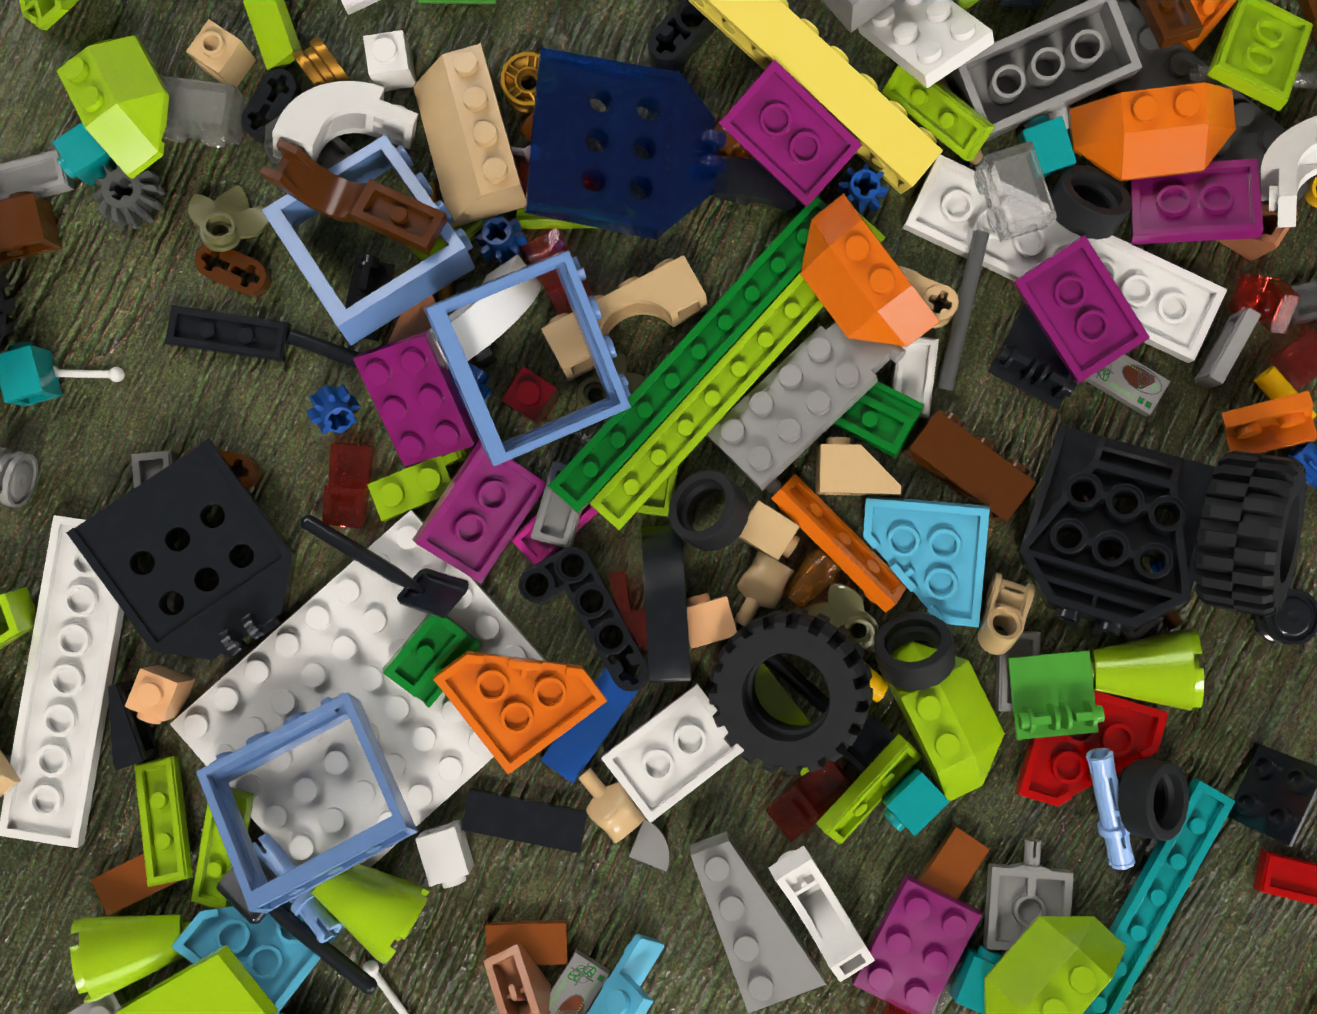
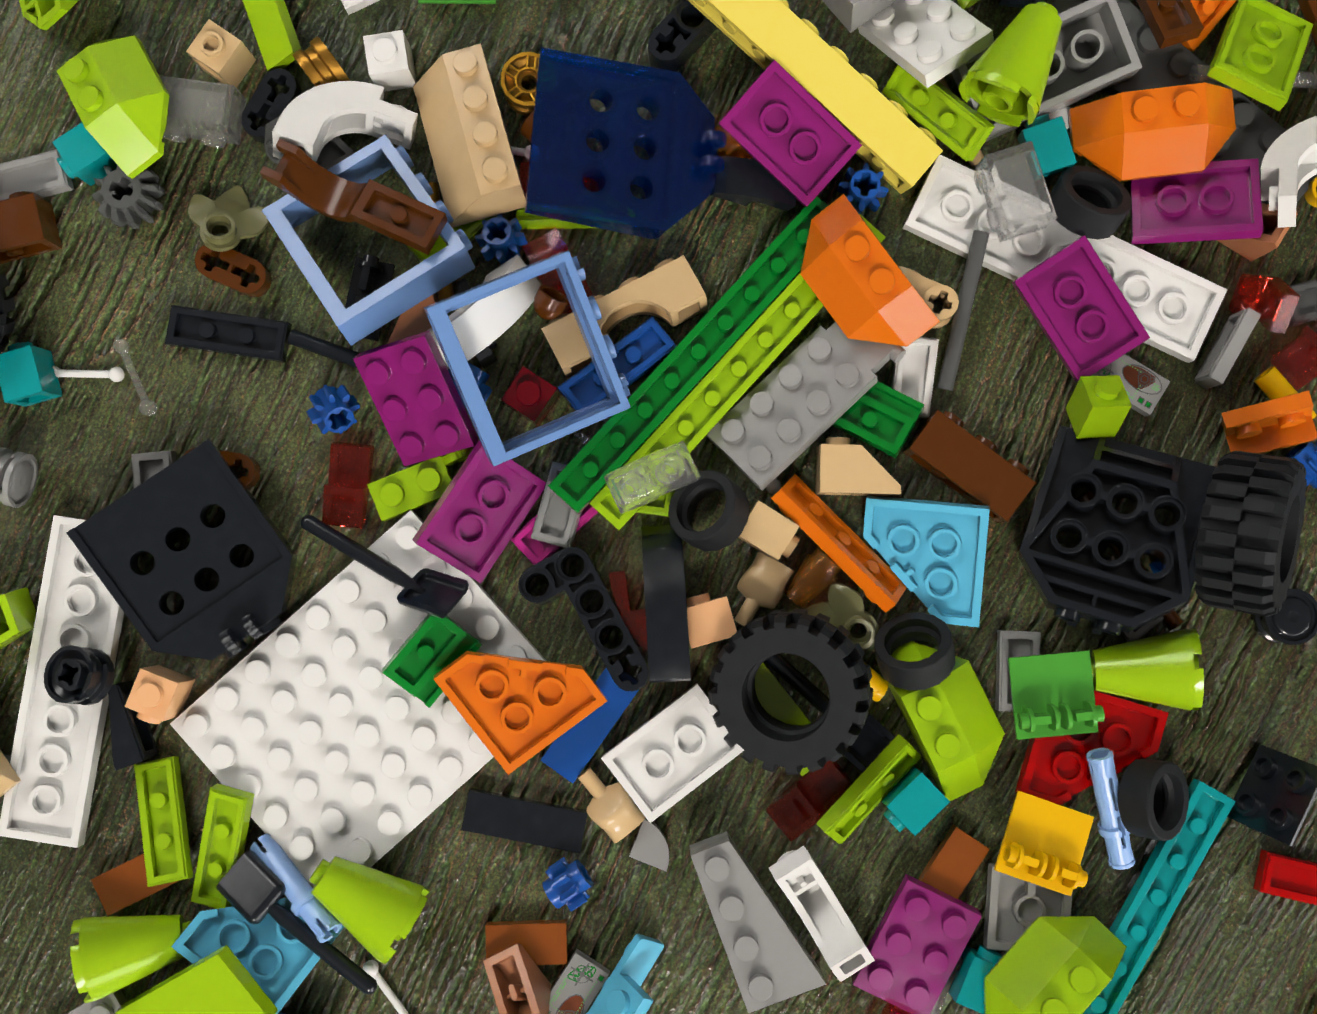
(78, 675): none -> black wheel
(146, 406): none -> clear hinge
(264, 747): medium blue window -> none
(445, 854): white brick -> none
(549, 302): none -> reddish brown hinge
(567, 884): none -> blue gear
(635, 357): none -> blue tile
(652, 477): none -> clear slope
(1006, 607): tan piece -> none
(1015, 67): none -> lime cone
(1032, 363): black hinge -> none
(1045, 844): none -> yellow hinge
(1098, 406): none -> lime brick

